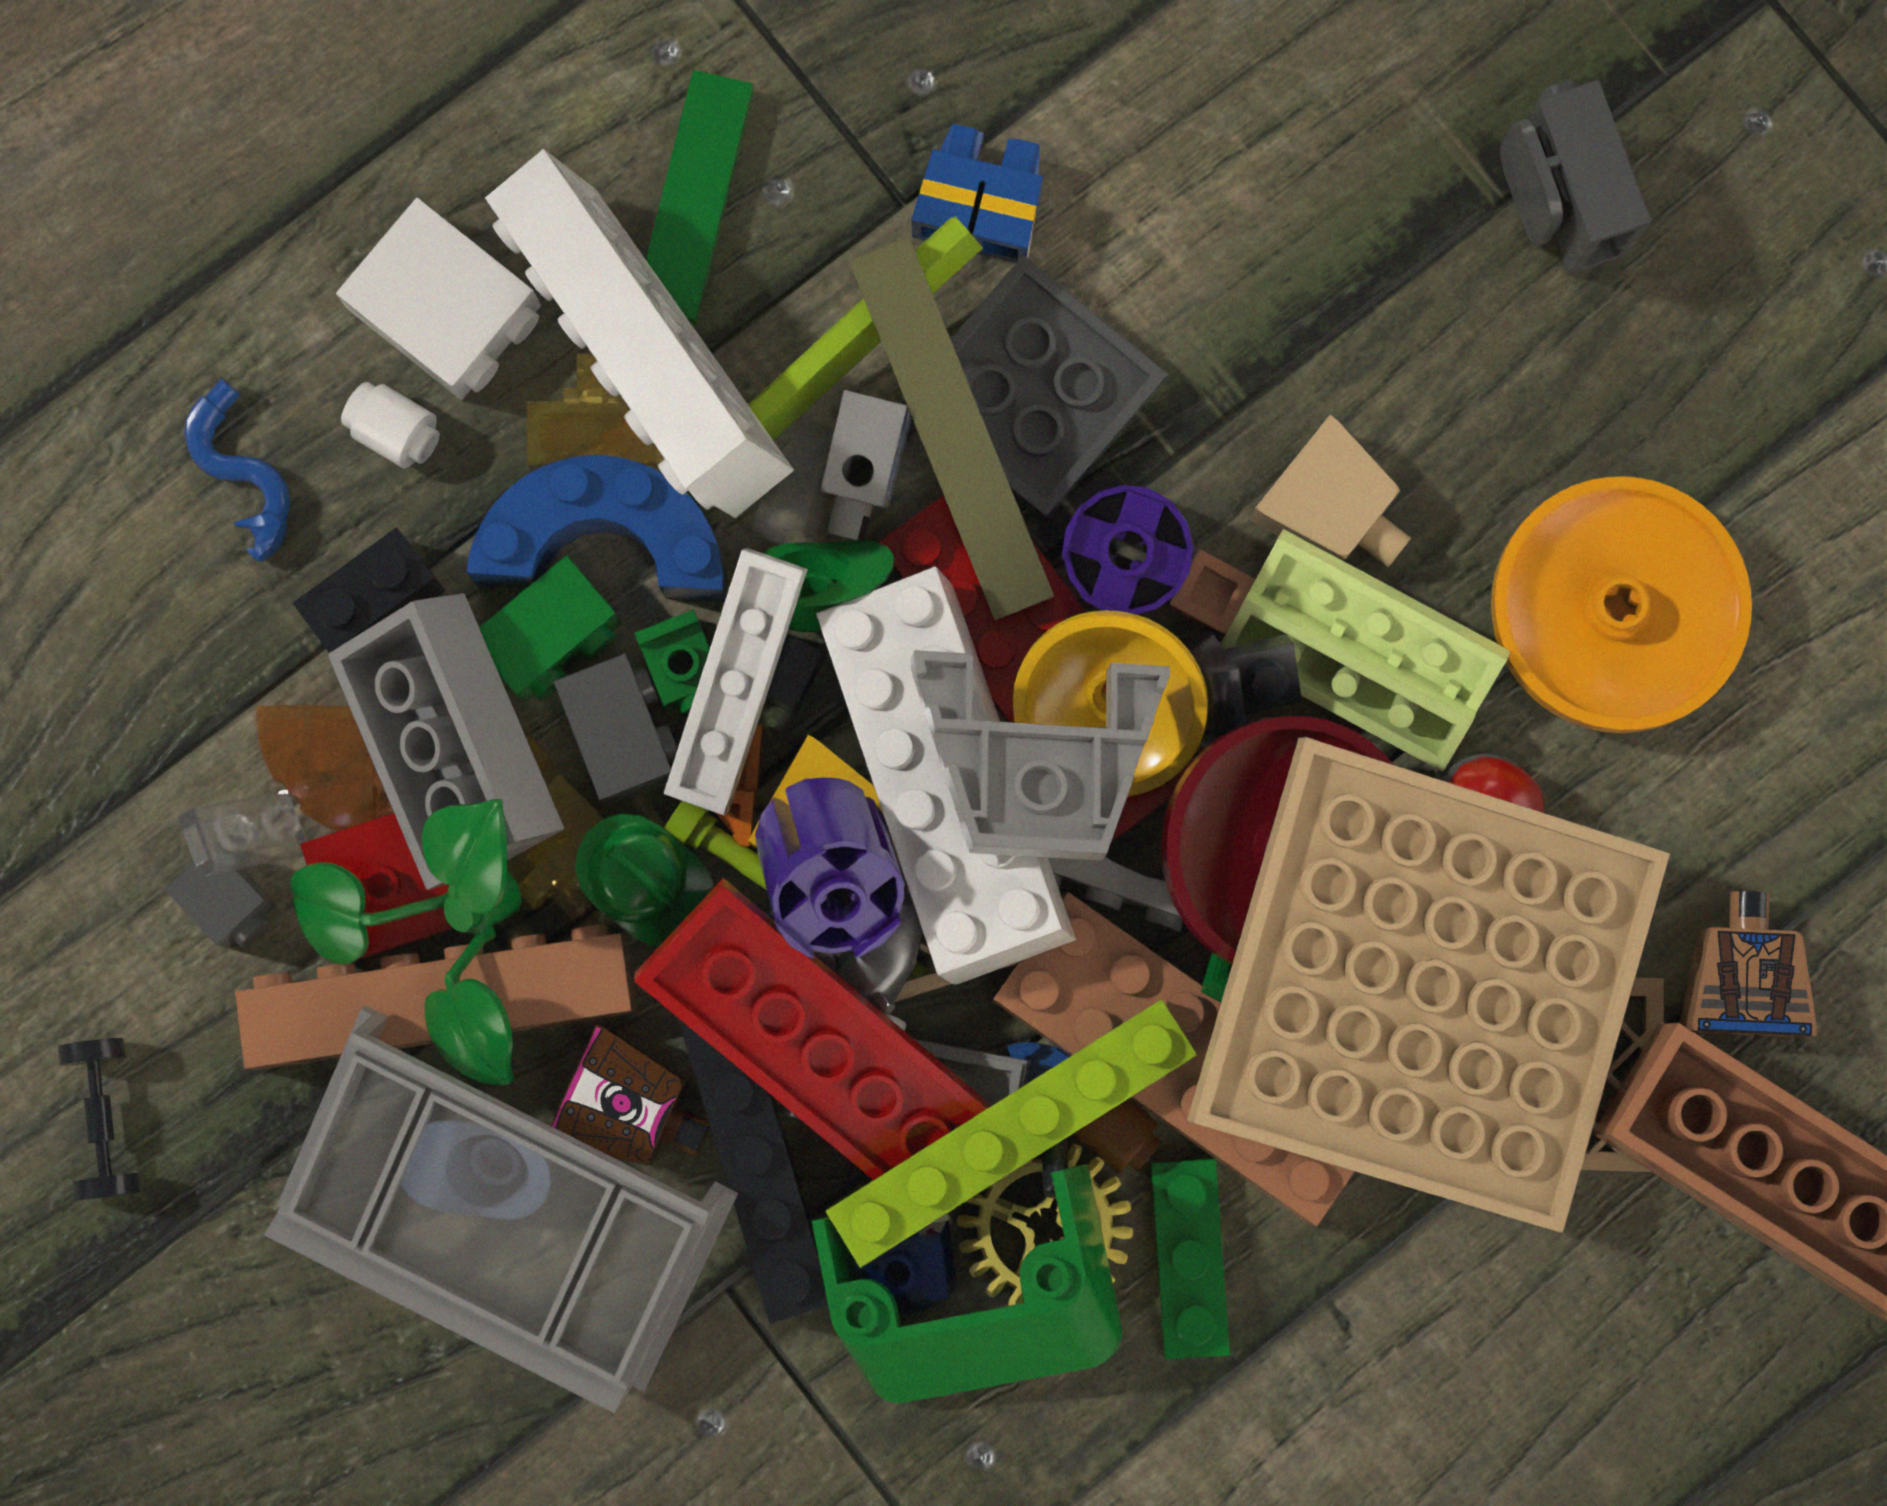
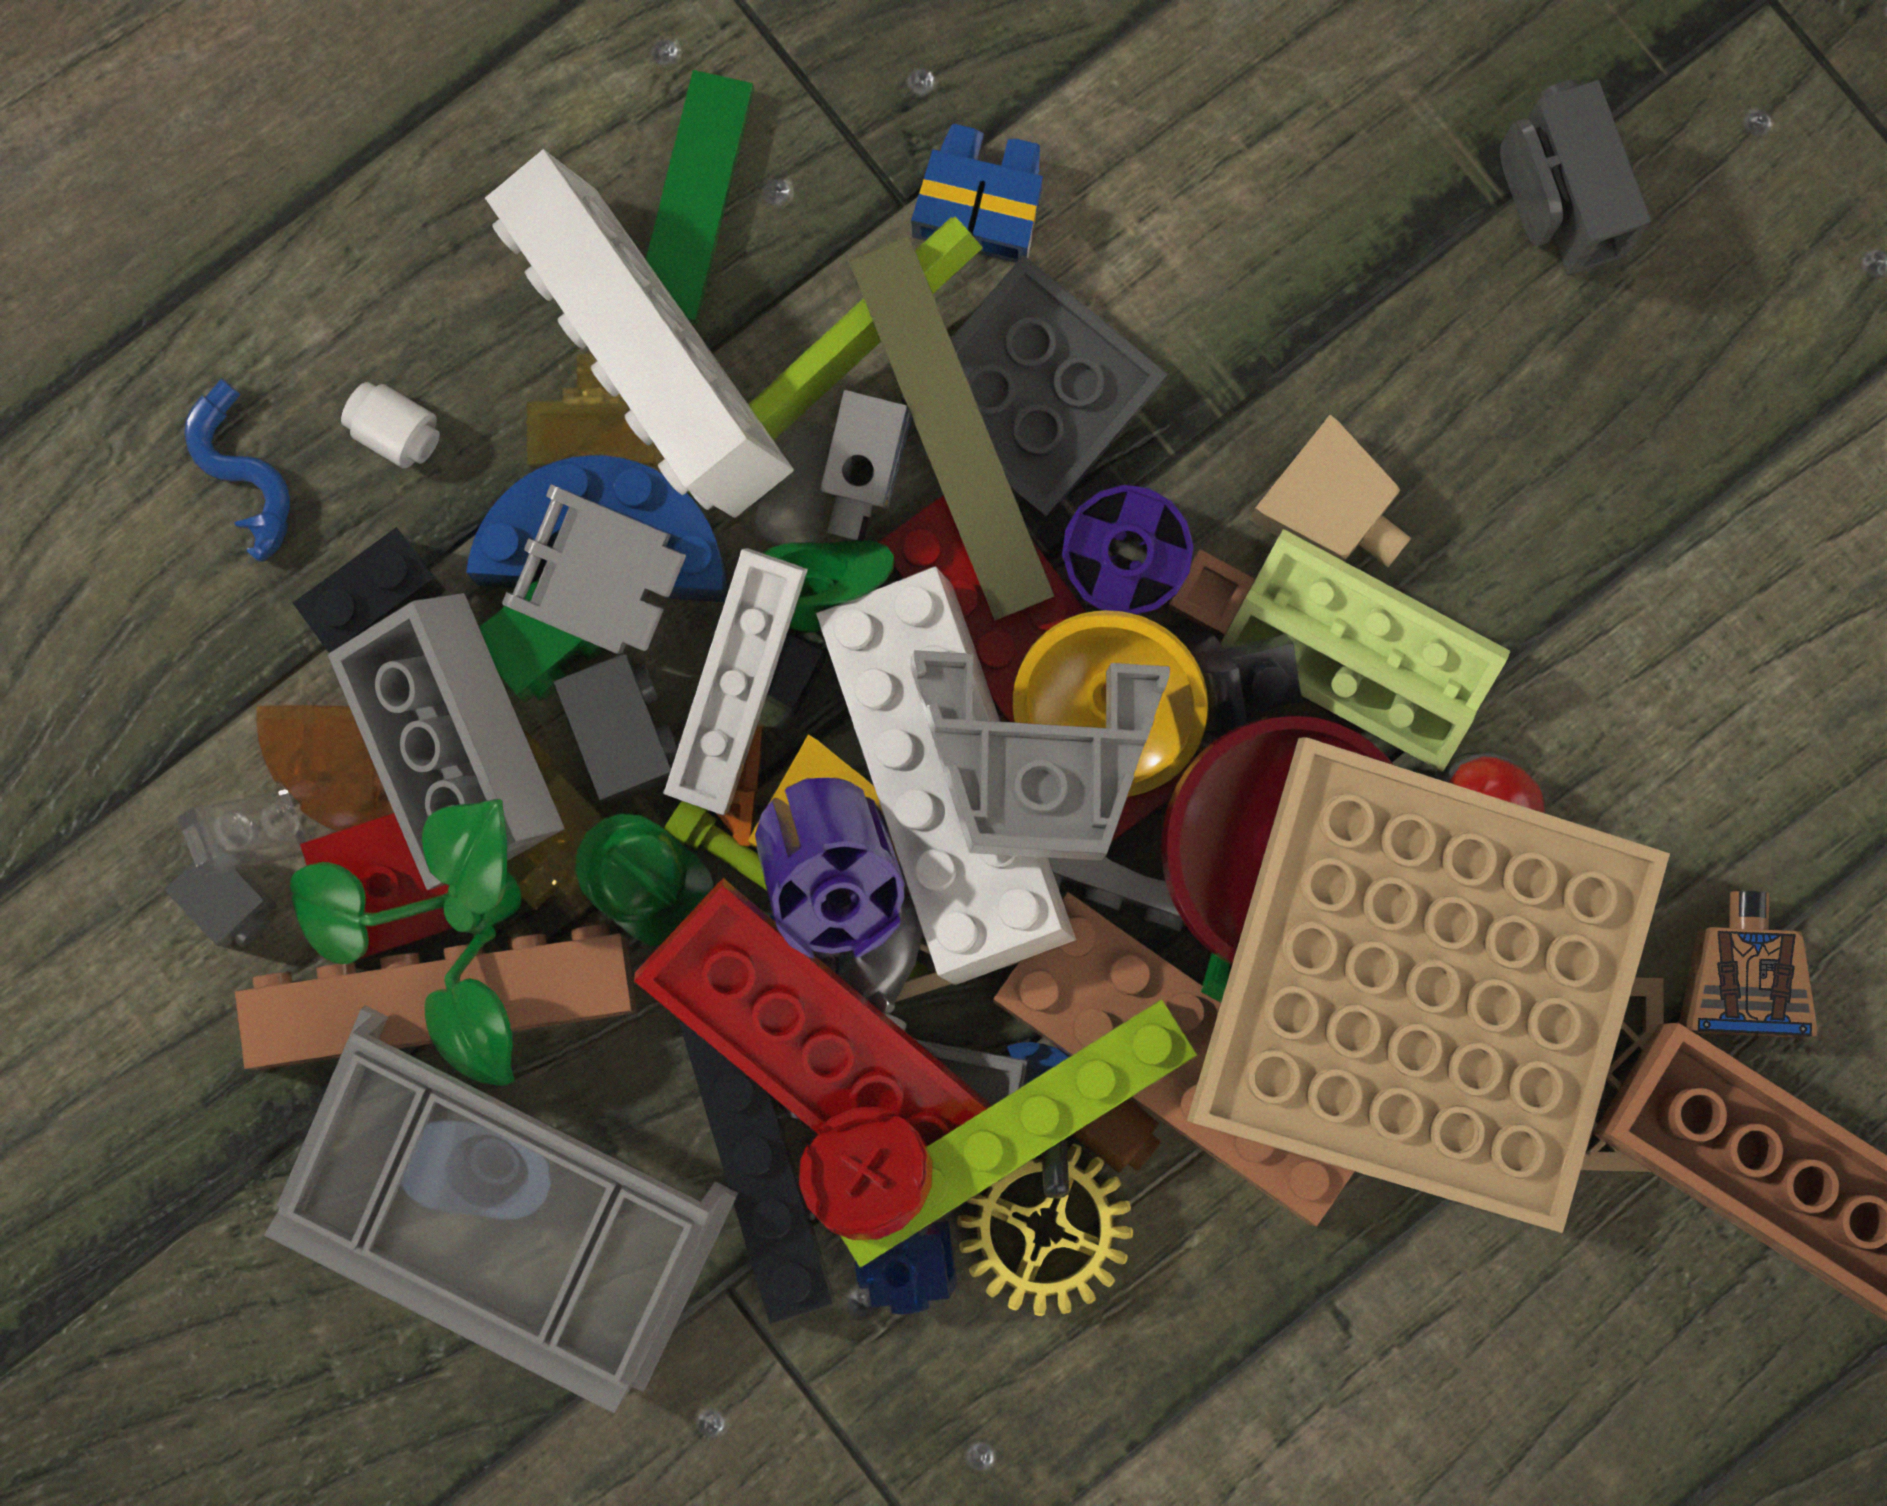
(99, 1118): black wheel -> none
(440, 300): white brick -> none
(597, 574): none -> light grey plate
(627, 1103): torso -> none
(661, 644): green brick -> none
(866, 1173): none -> red tile
(1060, 1328): green windscreen -> none
(1189, 1259): green plate -> none
(1621, 604): light orange dish -> none

